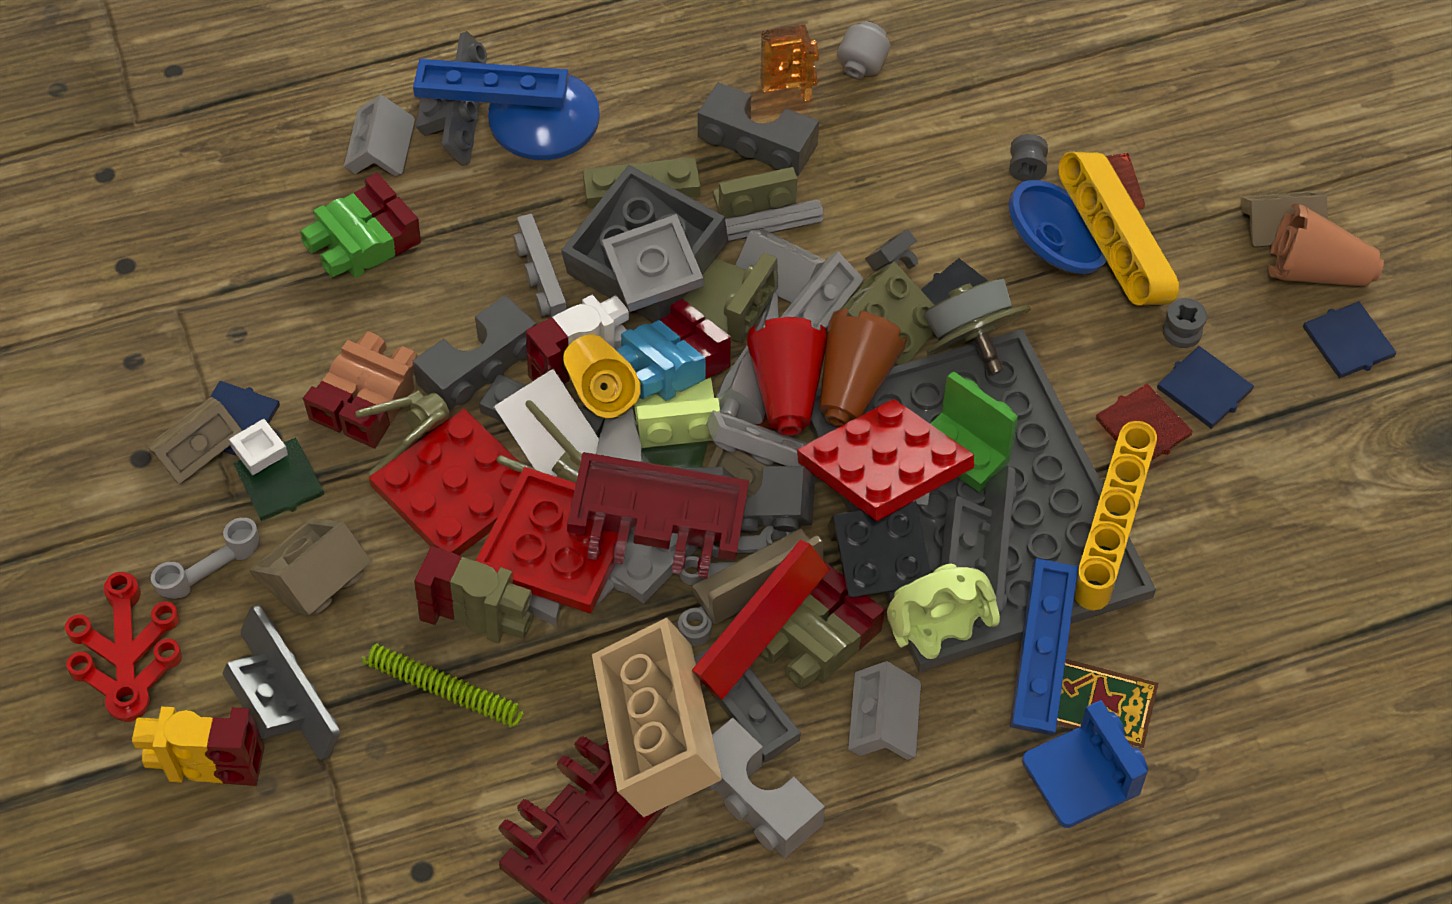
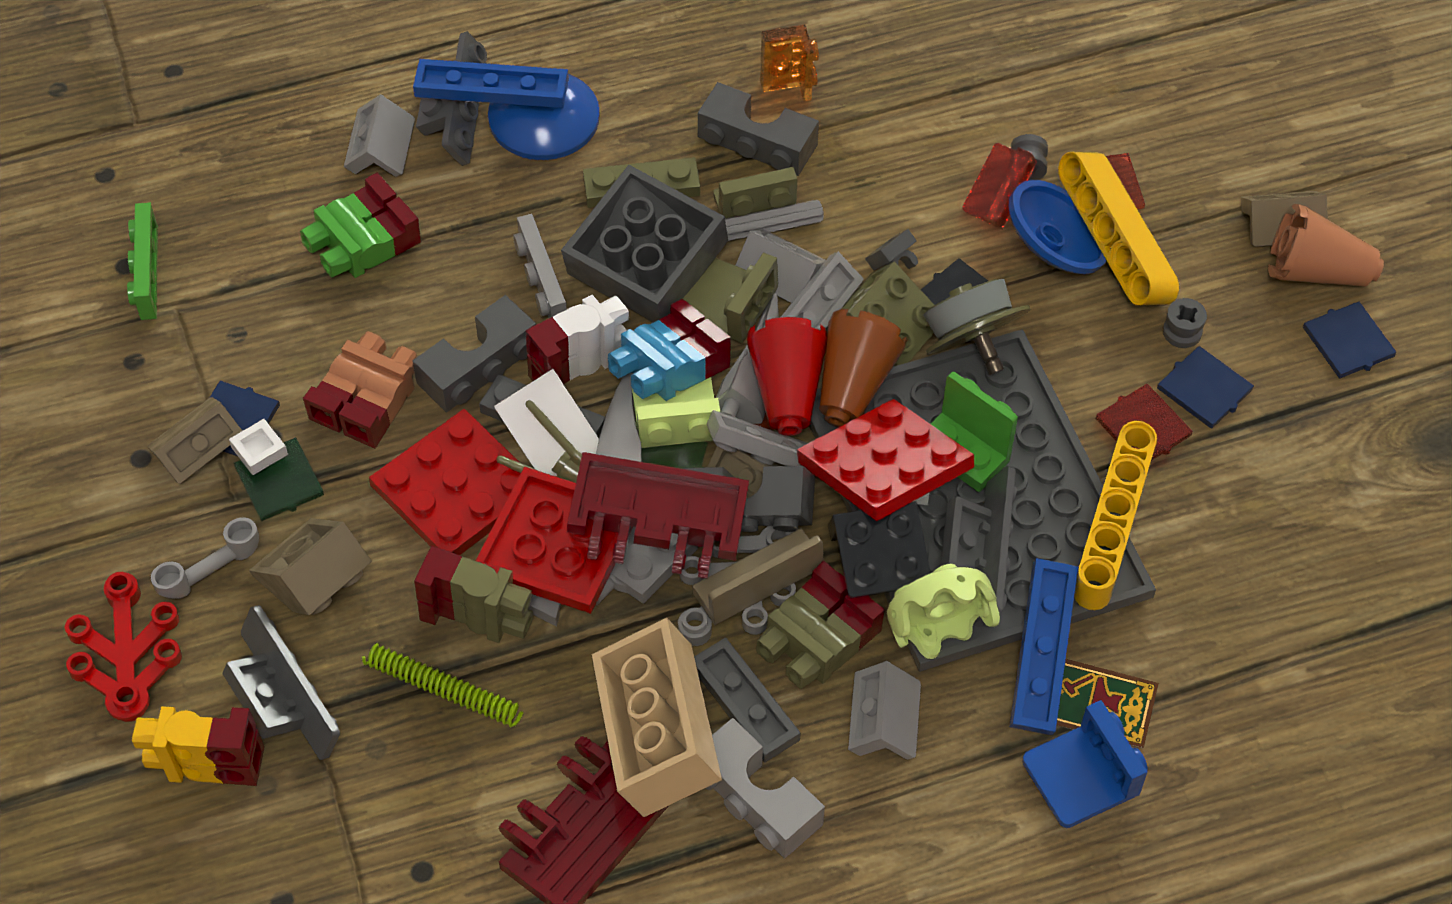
(143, 261): none -> bright green plate
(422, 417): olive plant -> none
(595, 362): yellow cap -> none
(653, 263): light grey plate -> none
(760, 619): red tile -> none
(863, 50): light grey head -> none
(996, 182): none -> clear red panel

